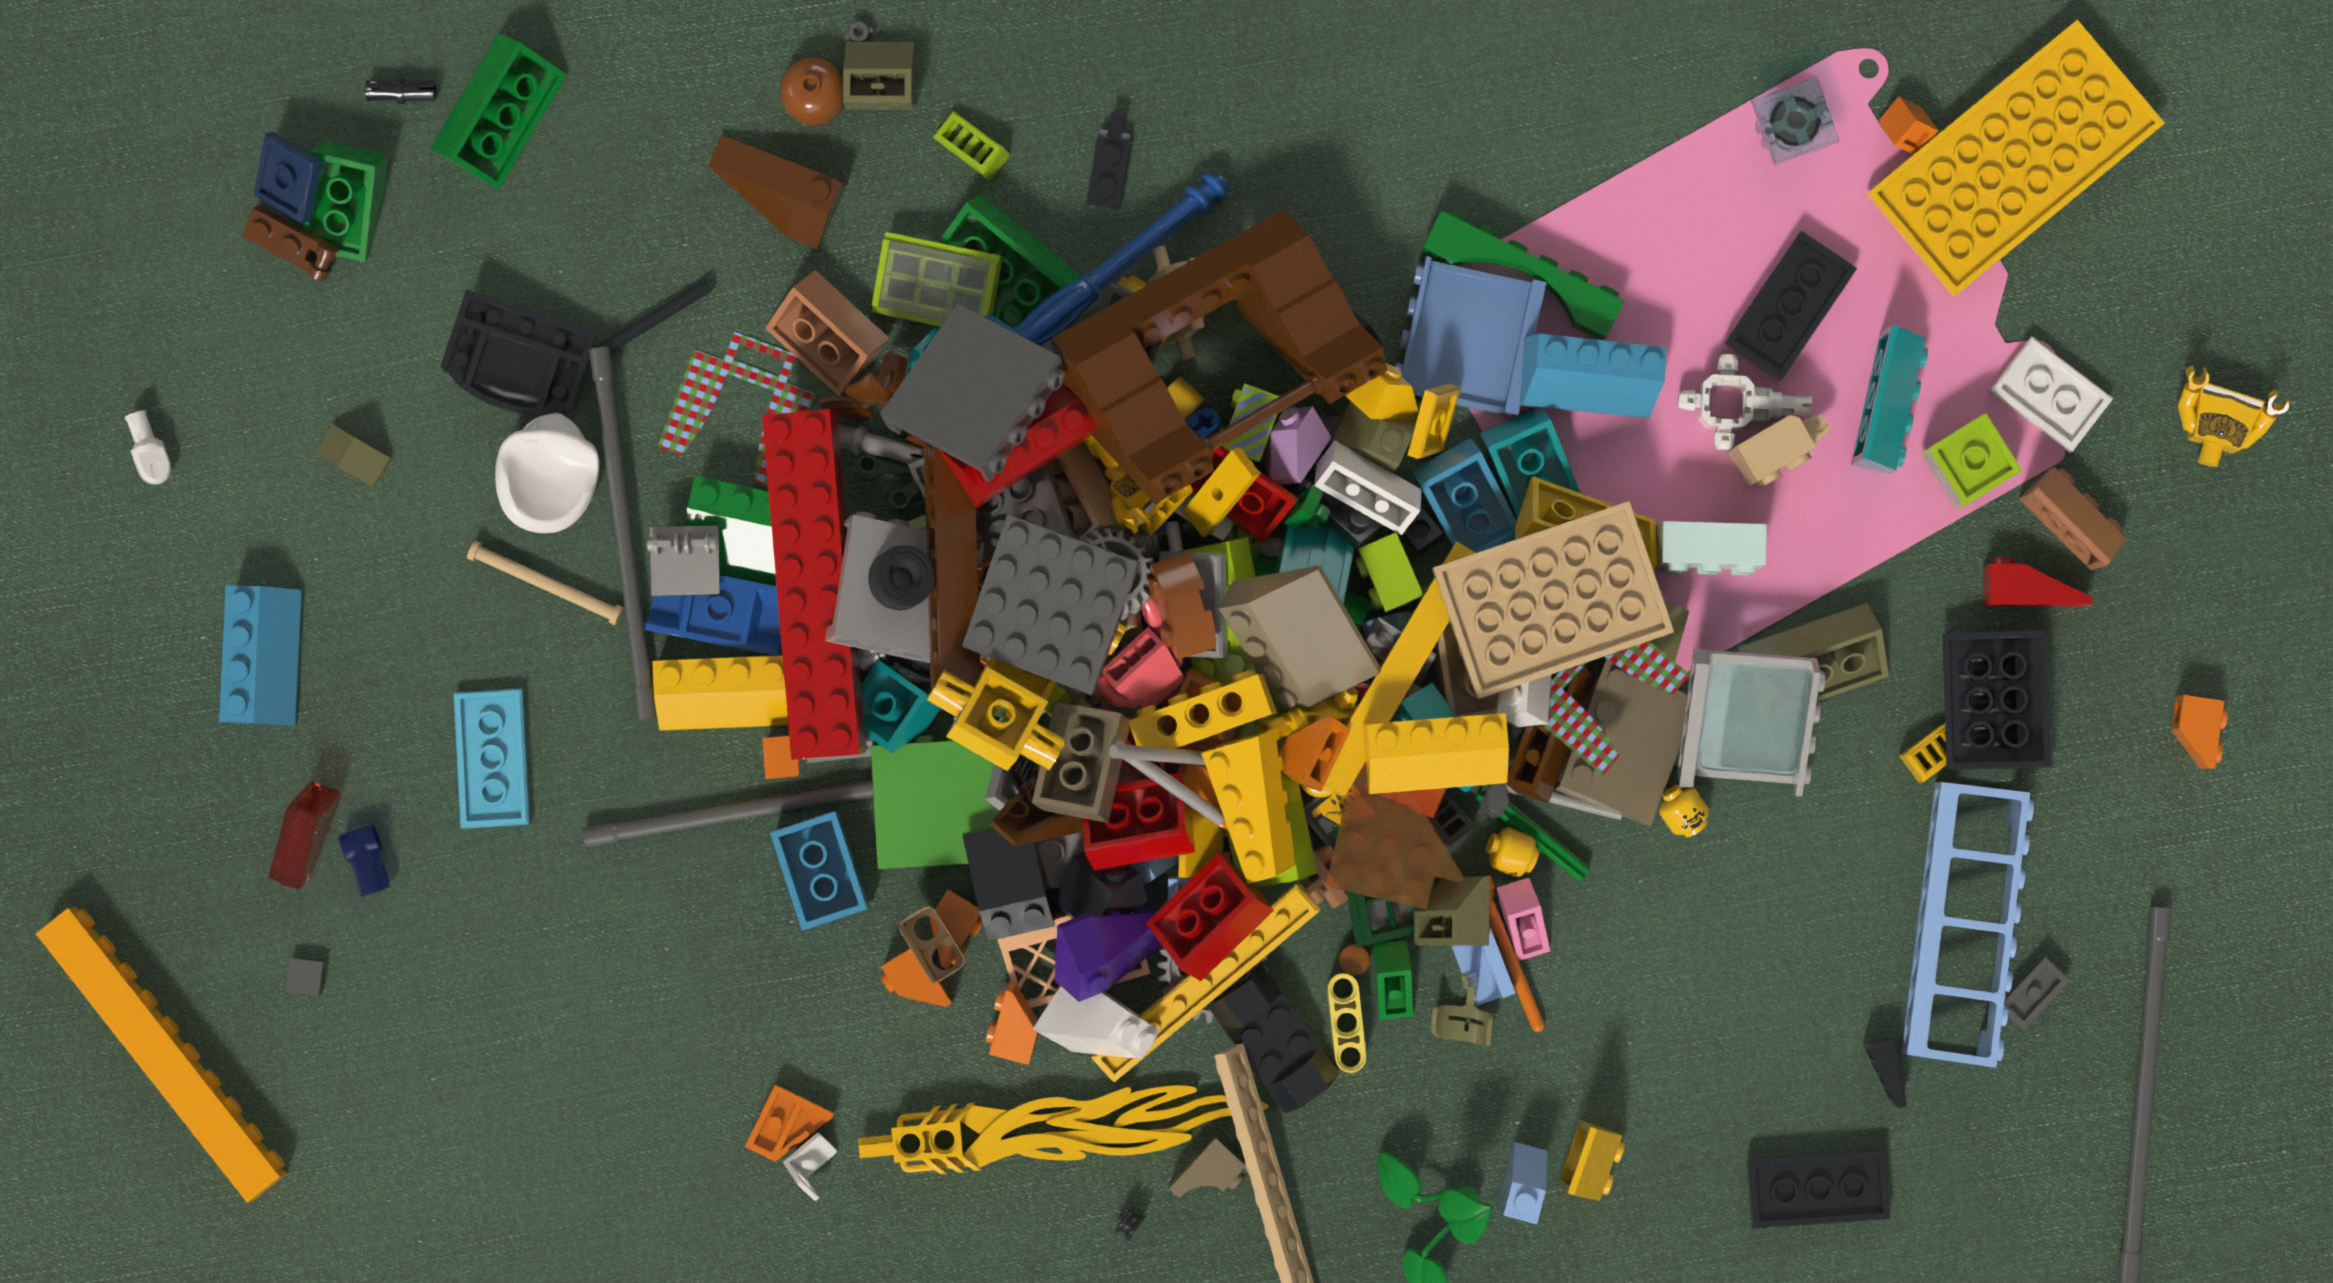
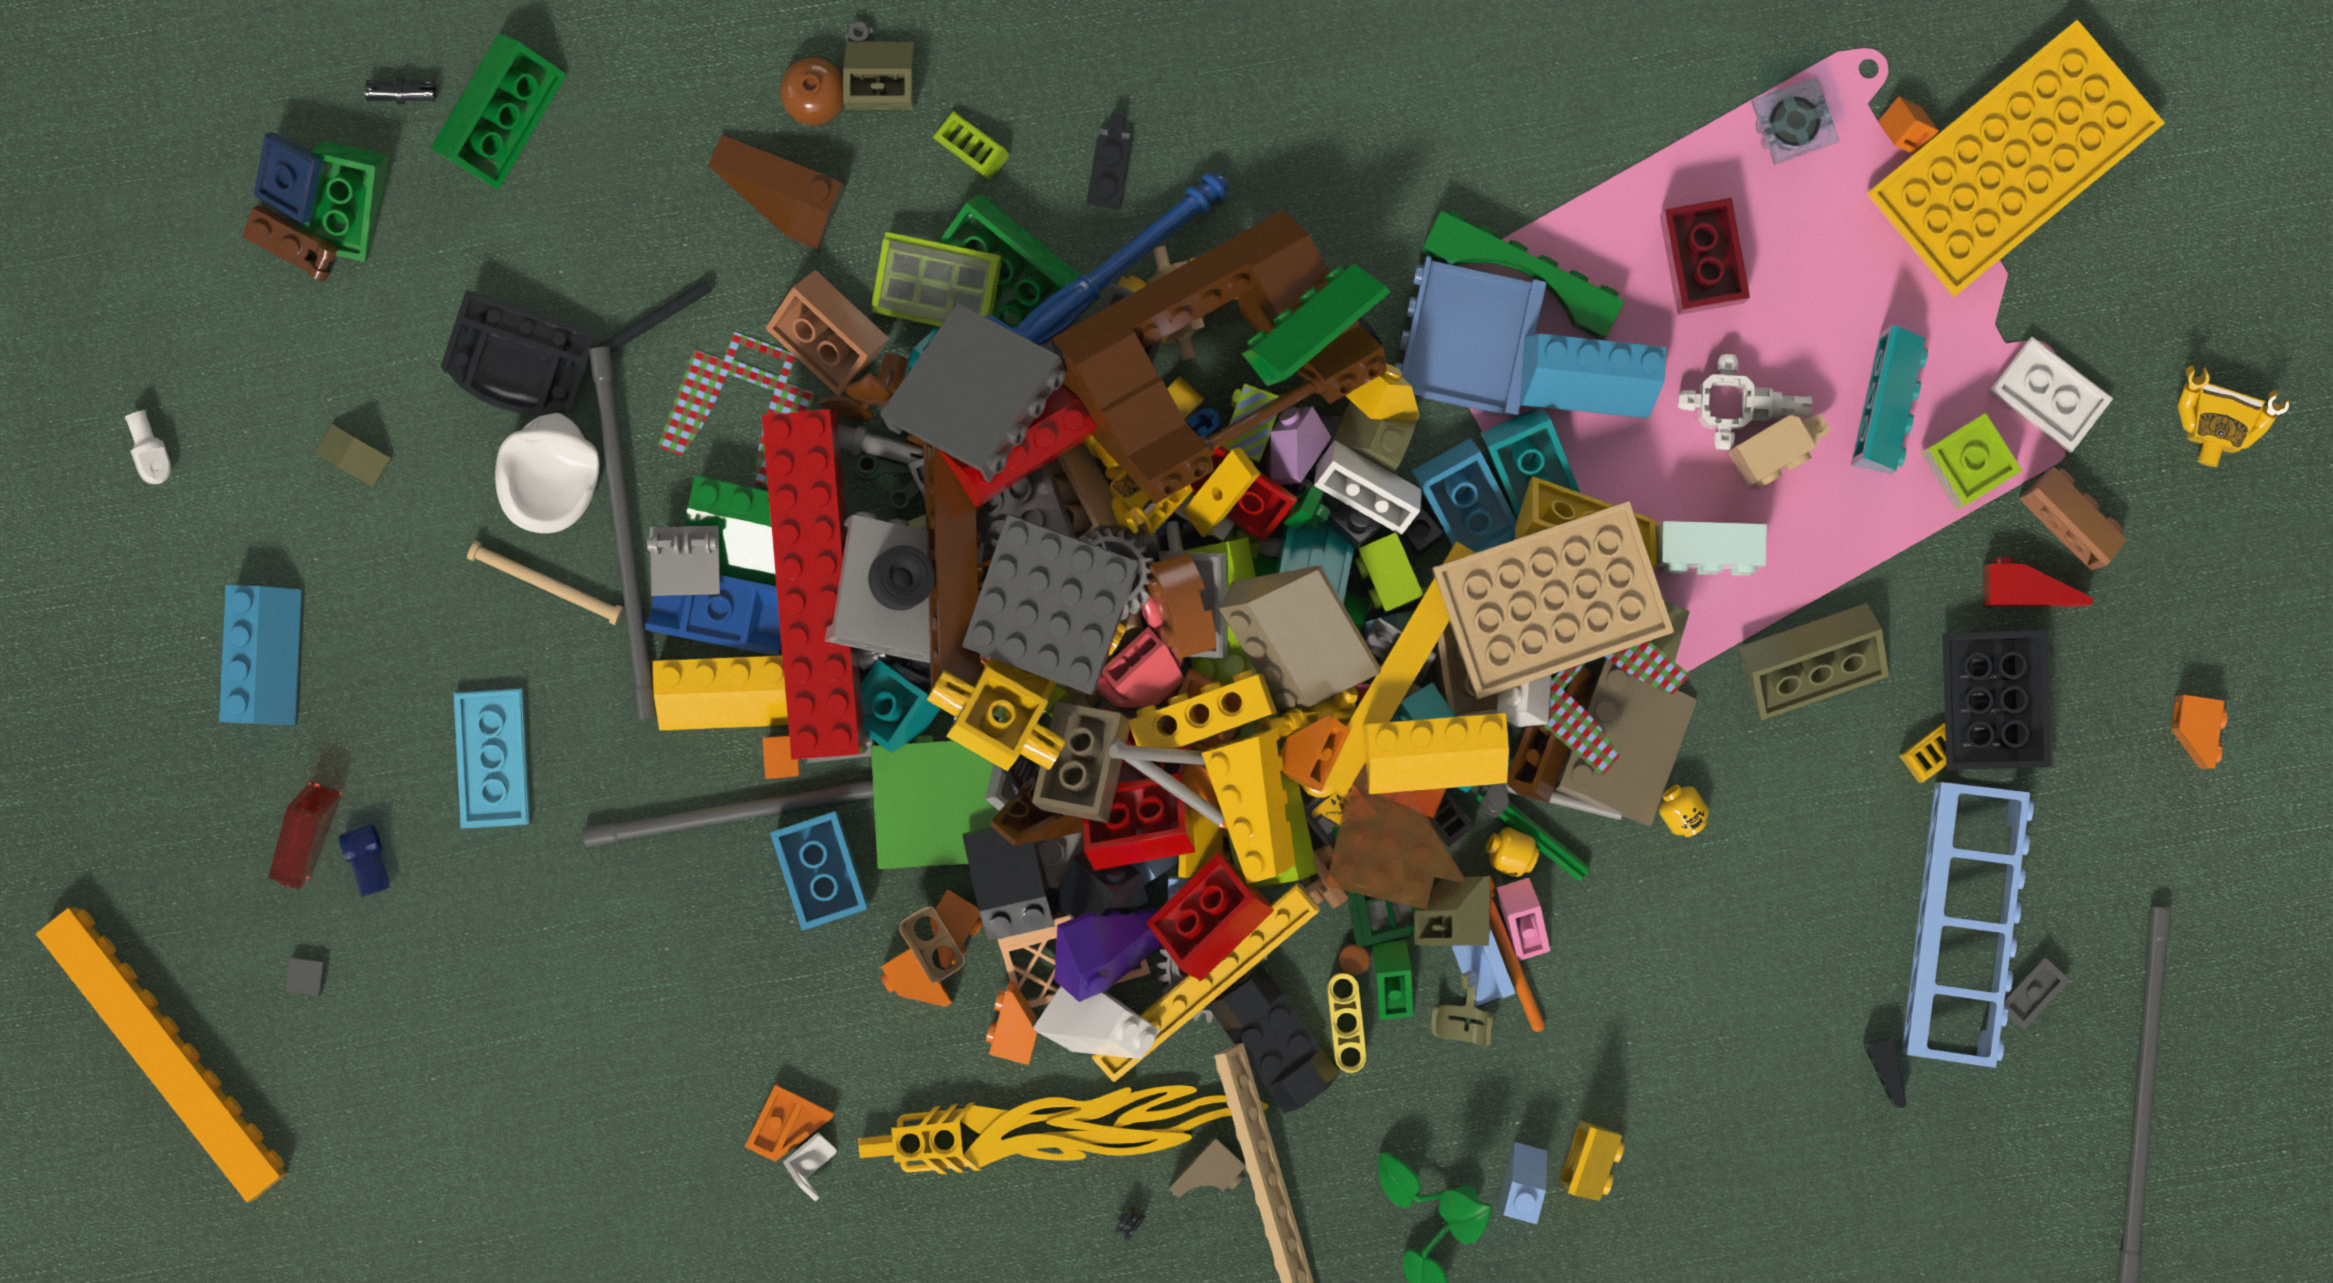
(1313, 323): none -> green slope
(1434, 420): yellow tile -> none
(1704, 256): none -> dark red brick
(1750, 718): clear light blue panel -> none
(1790, 305): black plate -> none
(1818, 1188): black plate -> none

